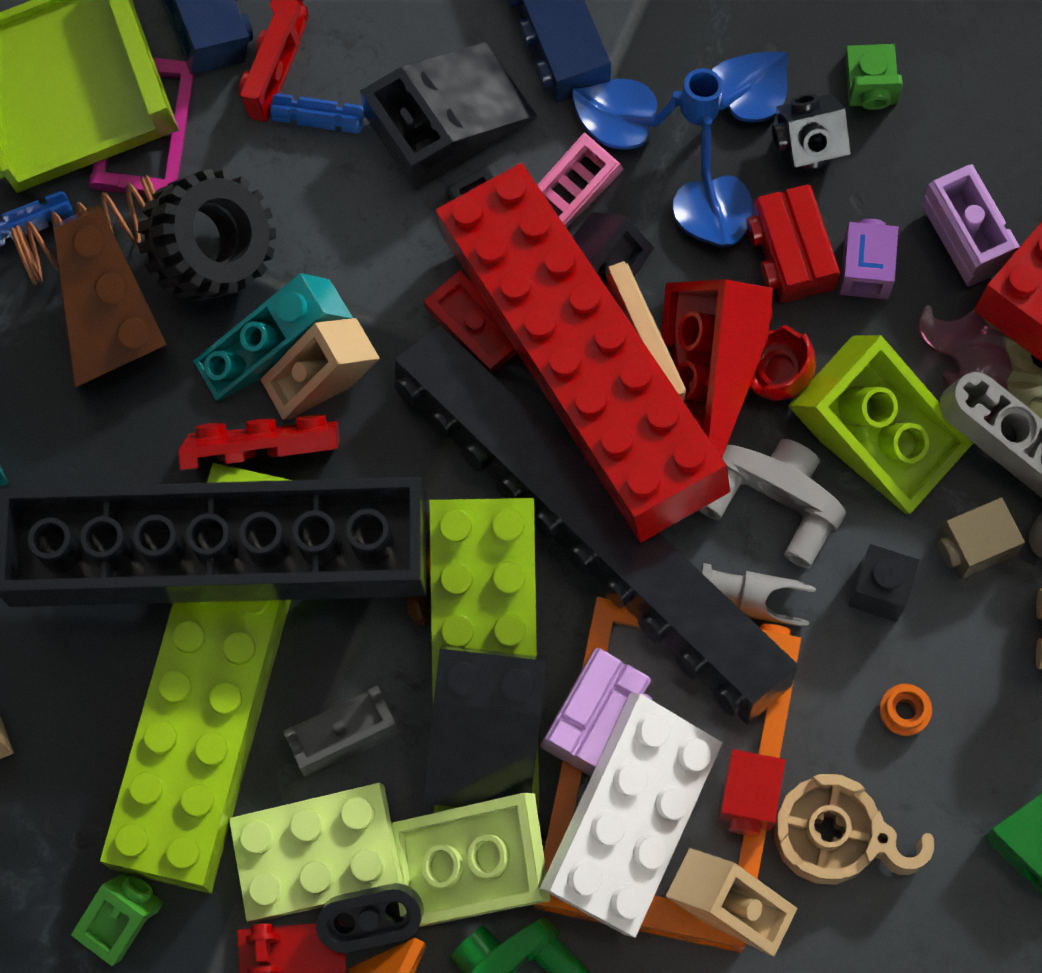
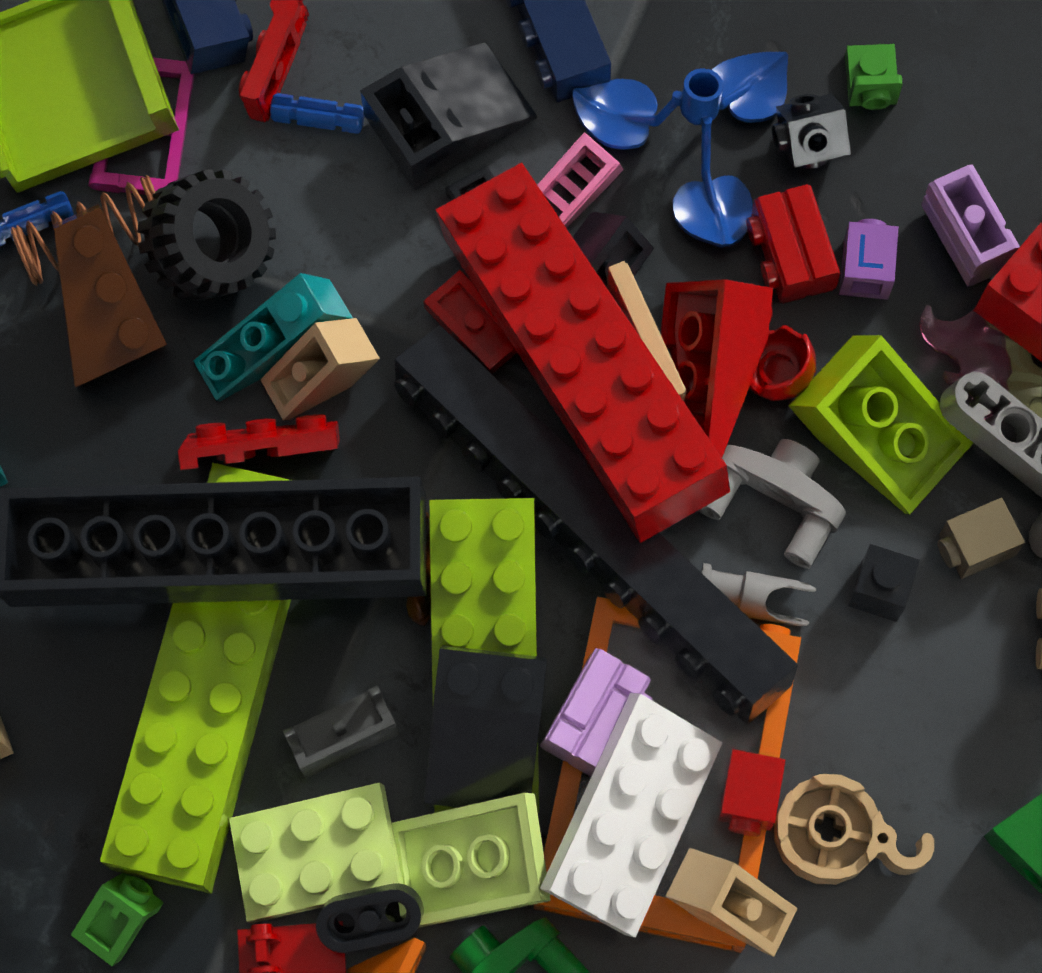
(905, 694): orange plate -> none

